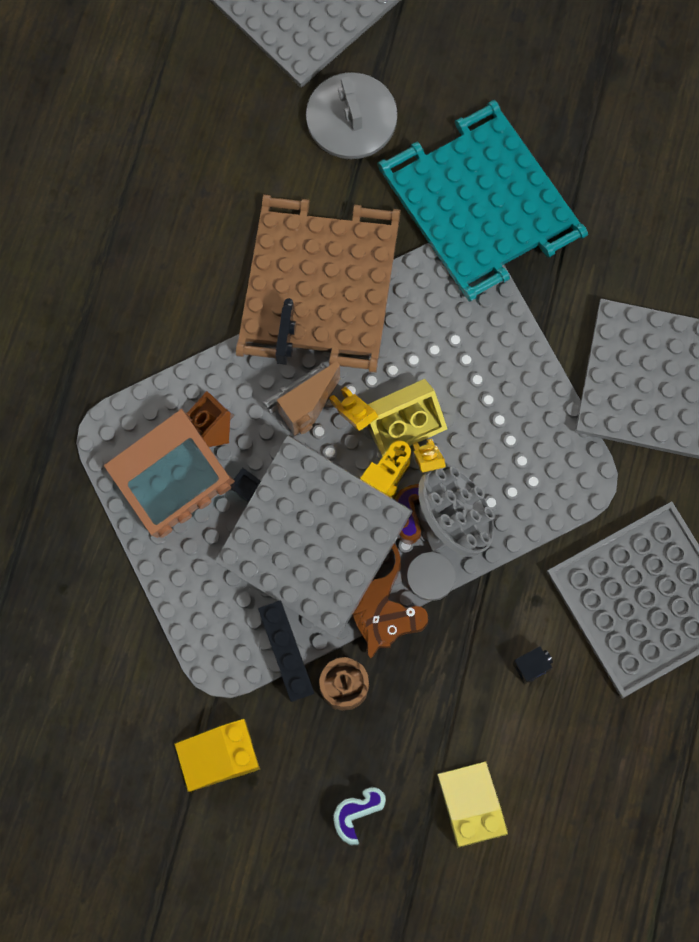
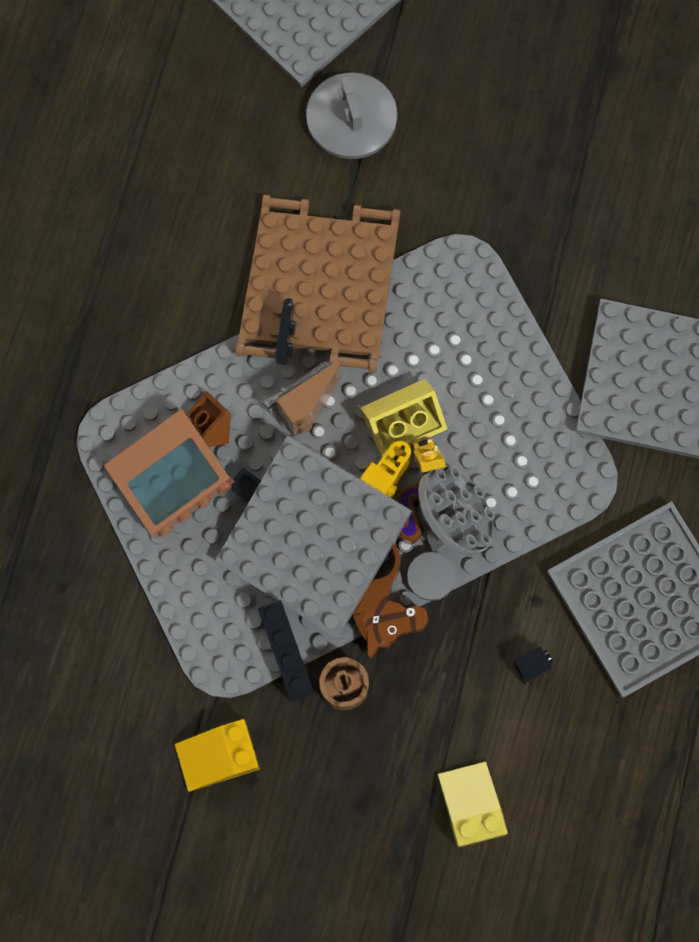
(354, 409): yellow hinge -> none
(356, 808): animal -> none
(482, 200): teal plate -> none

